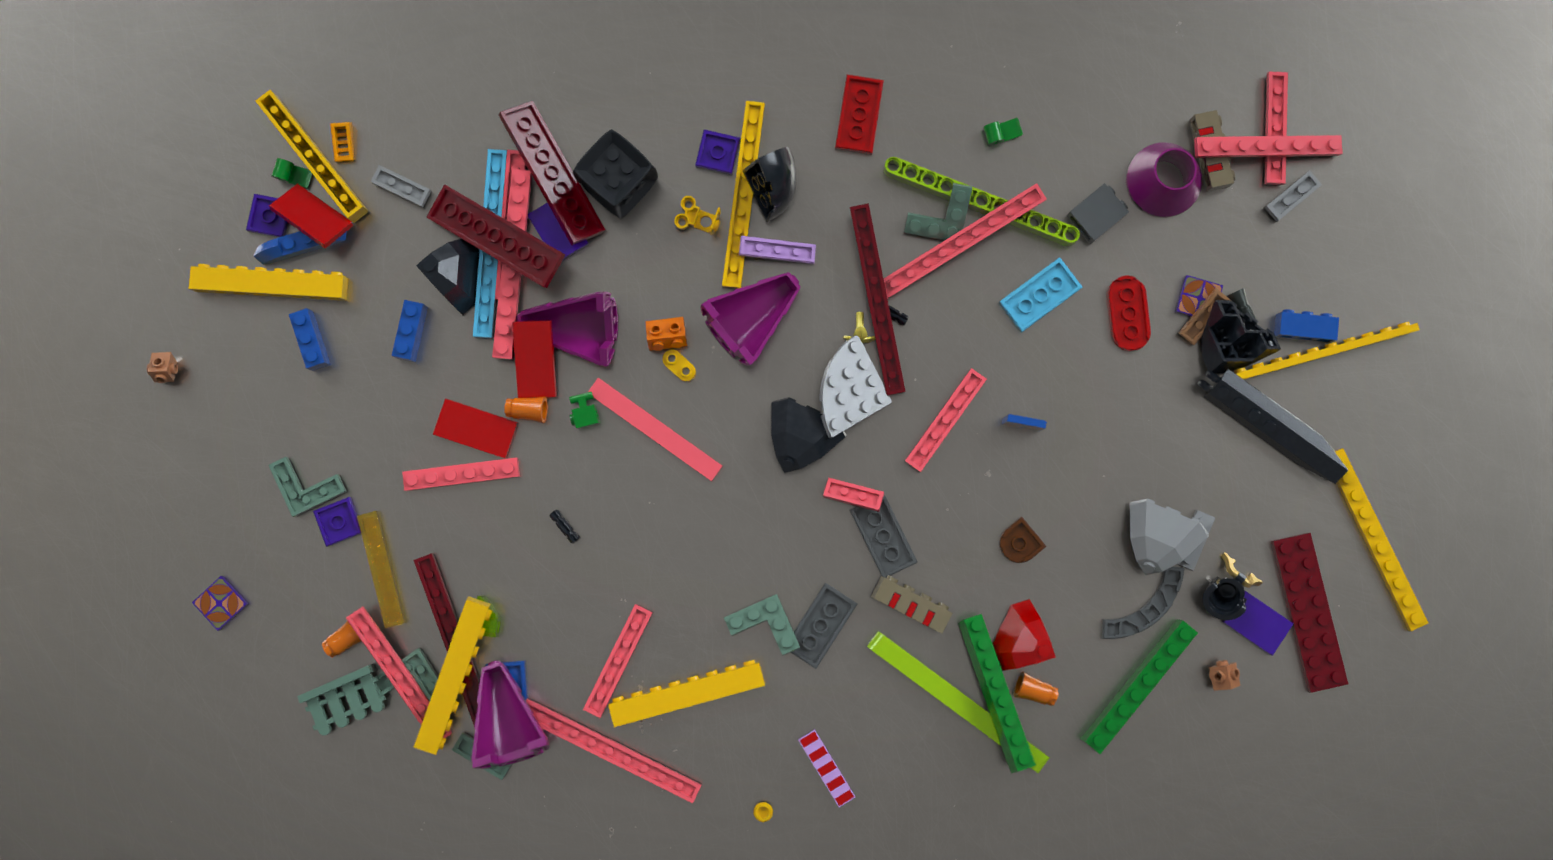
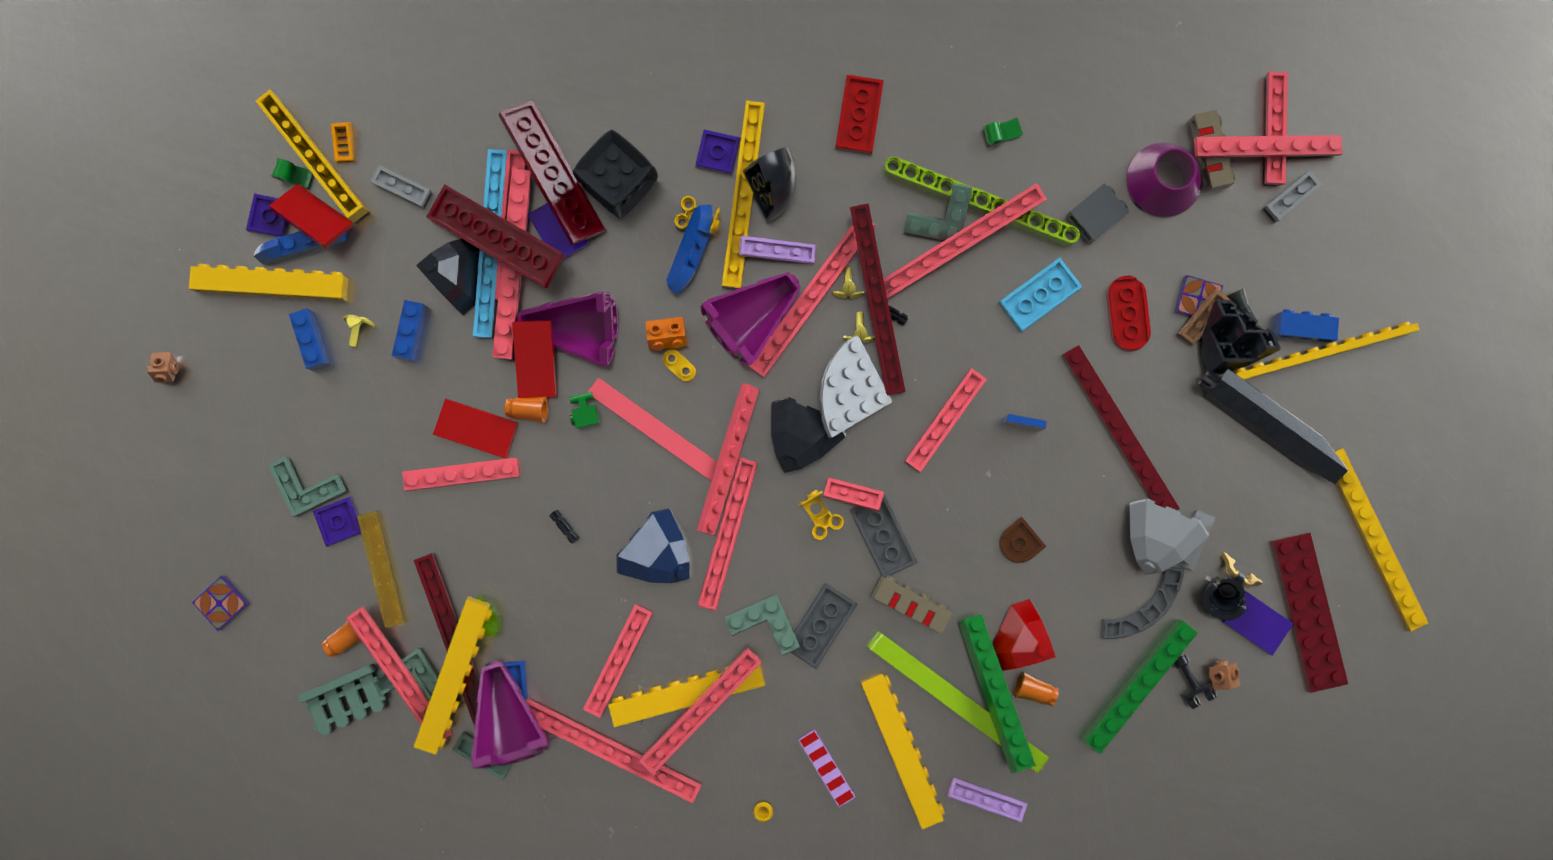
(354, 323): none -> light yellow plant
(655, 551): none -> dark blue brick
(690, 249): none -> blue brick
(700, 711): none -> coral plate
(727, 534): none -> coral tile
(728, 459): none -> coral plate
(806, 303): none -> coral plate
(824, 518): none -> yellow piece
(848, 287): none -> light yellow plant
(902, 751): none -> yellow brick
(987, 799): none -> lavender tile
(1118, 428): none -> dark red plate
(1193, 700): none -> black bar

